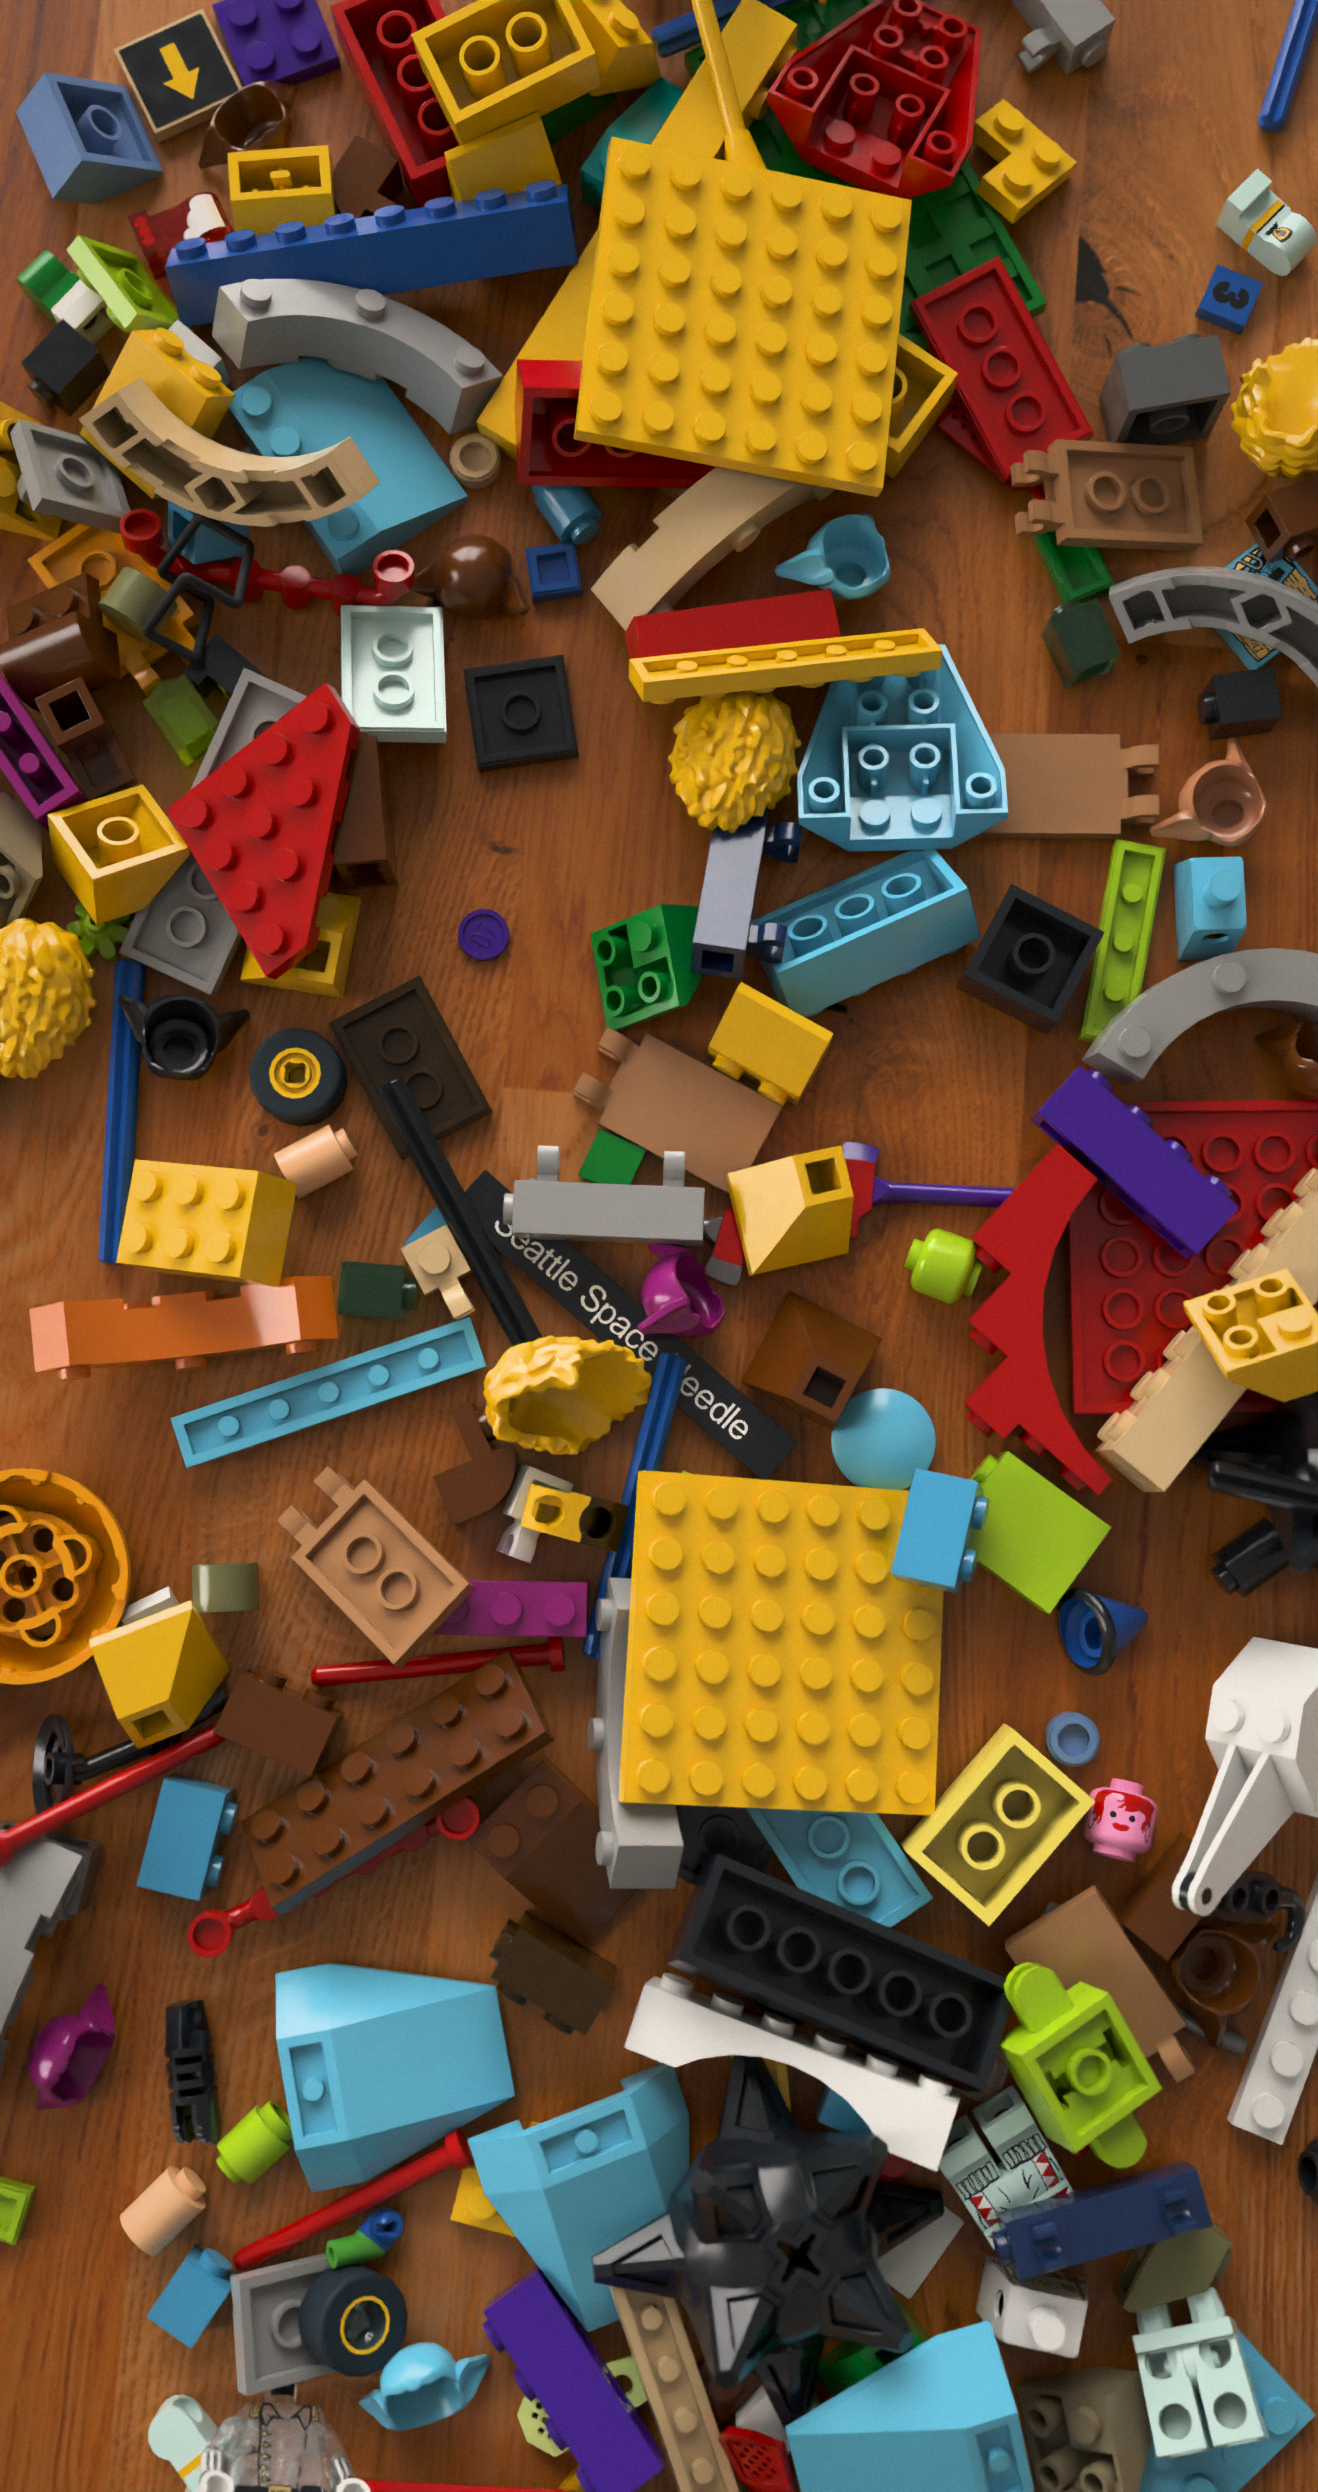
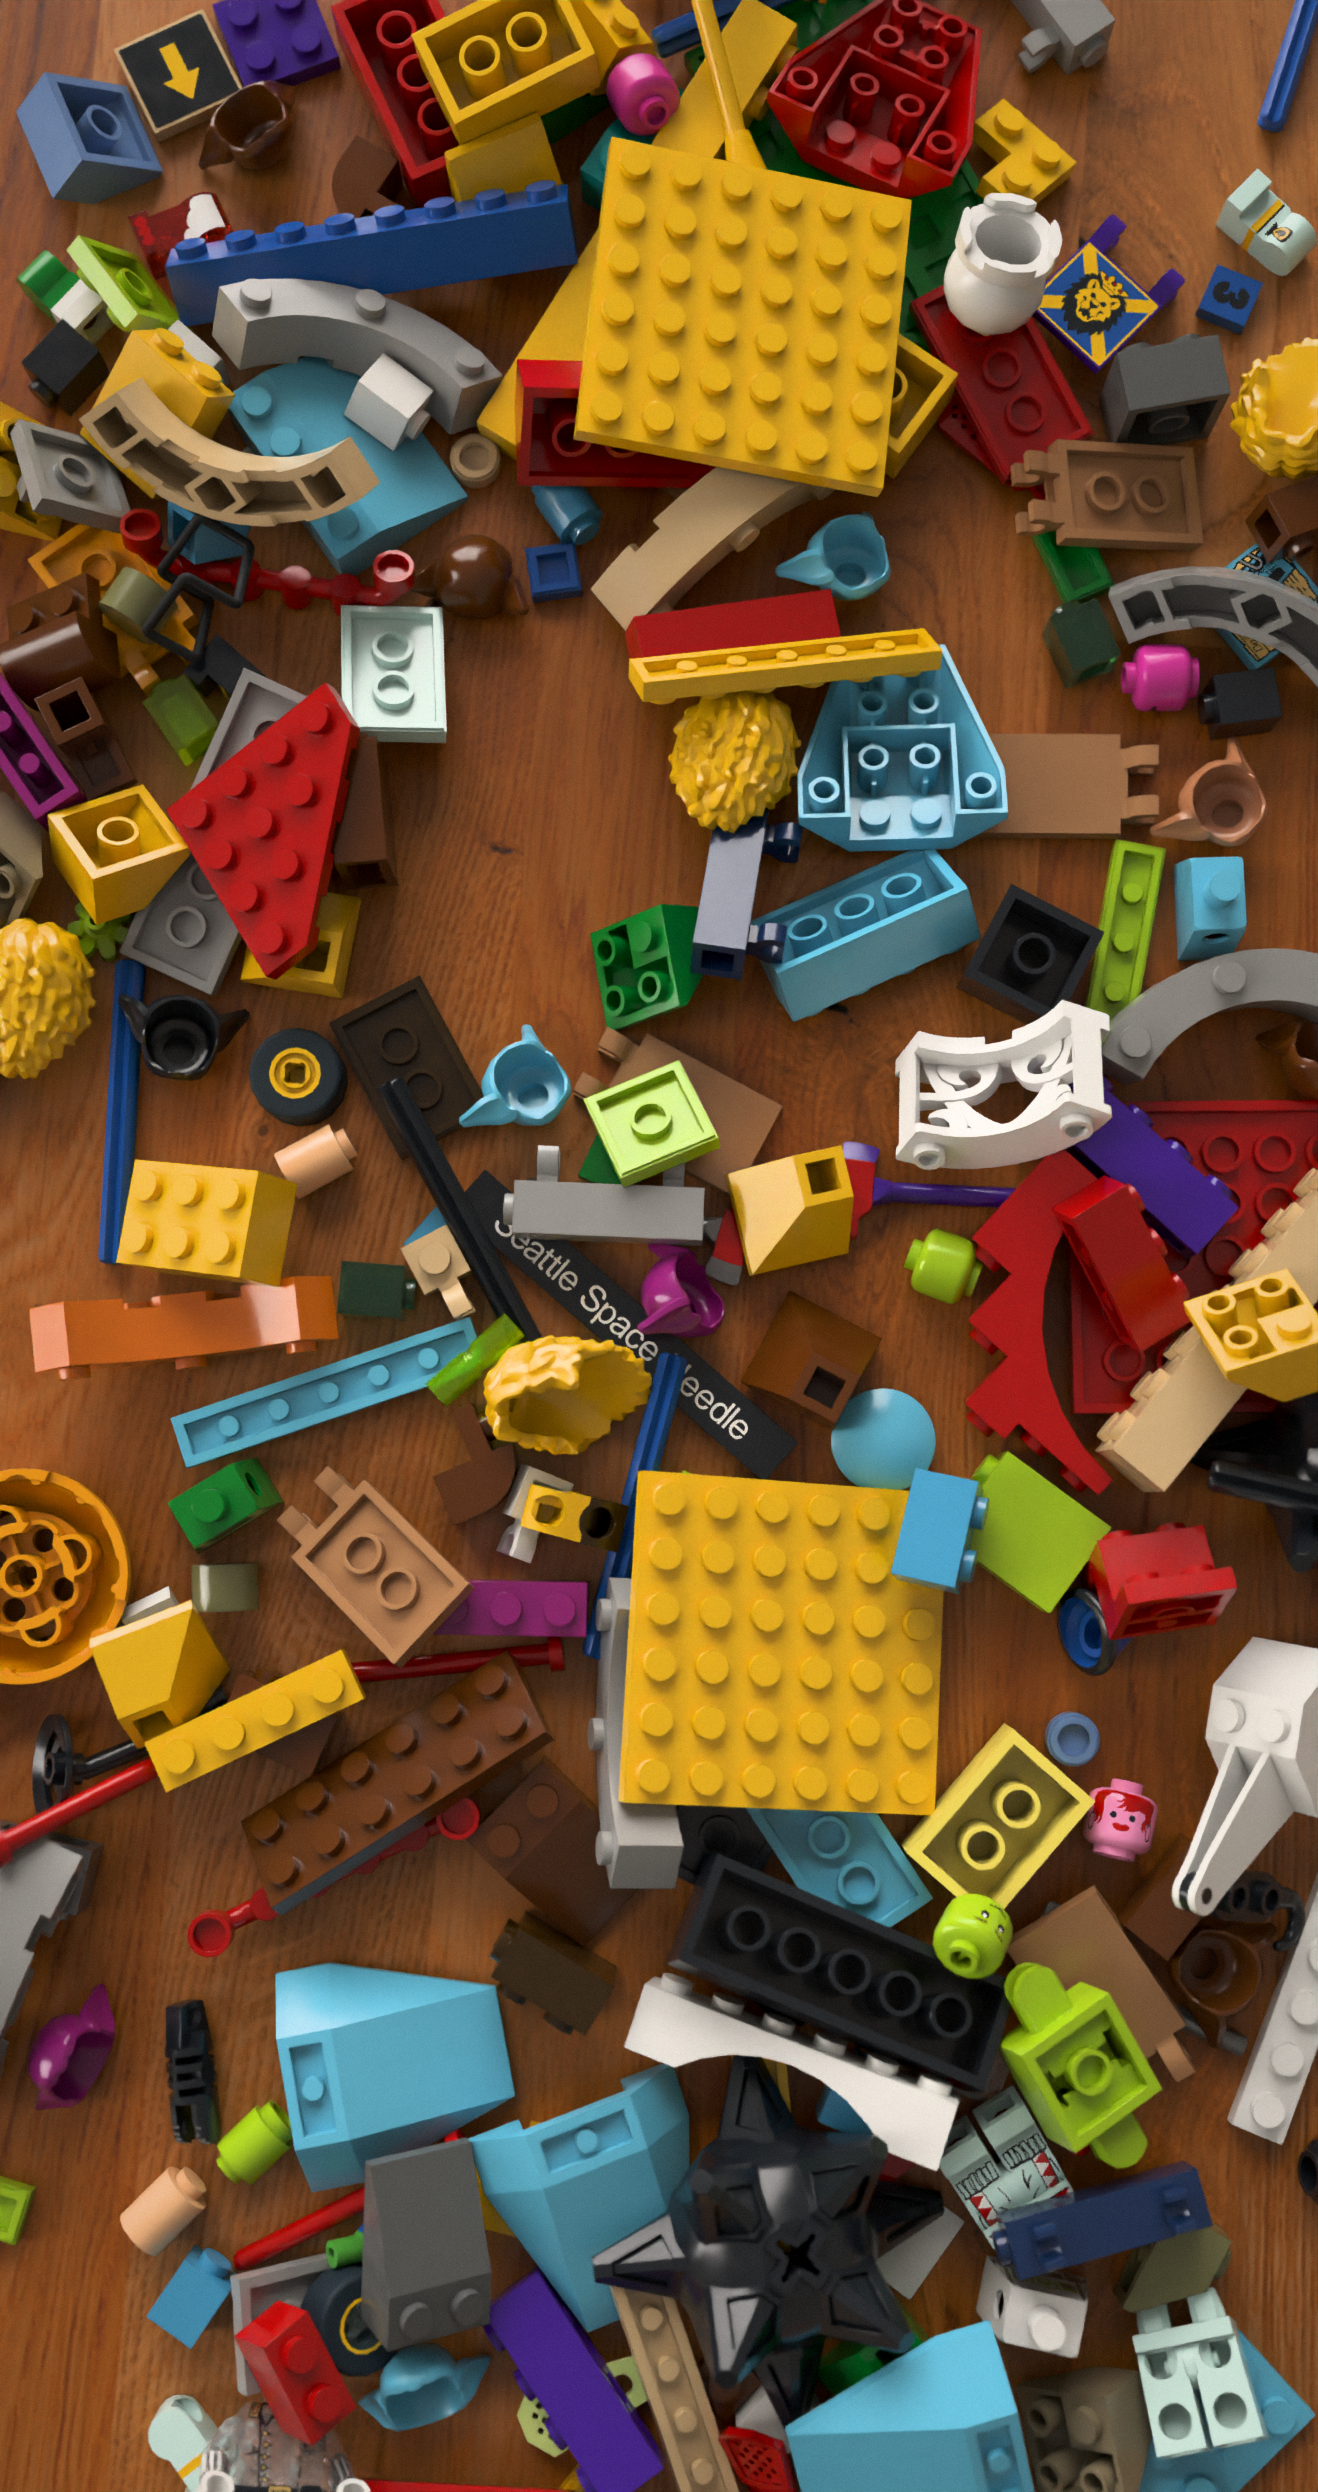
(187, 1837): dark azure brick -> none
(224, 1503): none -> green torso
(255, 1720): none -> yellow plate
(281, 187): yellow slope -> none
(295, 2372): none -> red brick
(389, 403): none -> white brick
(424, 2246): none -> dark grey slope
(470, 1364): none -> clear neon green piece
(483, 935): dark purple piece -> none
(520, 713): black tile -> none
(521, 1086): none -> medium azure piece
(642, 94): none -> dark pink head
(651, 1123): none -> tile
(768, 1045): yellow slope -> none
(973, 1936): none -> lime head
(1000, 263): none -> white tile
(1035, 1057): none -> white fence
(1096, 304): none -> flag
(1124, 1261): none -> red brick
(1157, 1581): none -> red bracket
(1161, 677): none -> dark pink head
(1249, 1559): black brick -> none

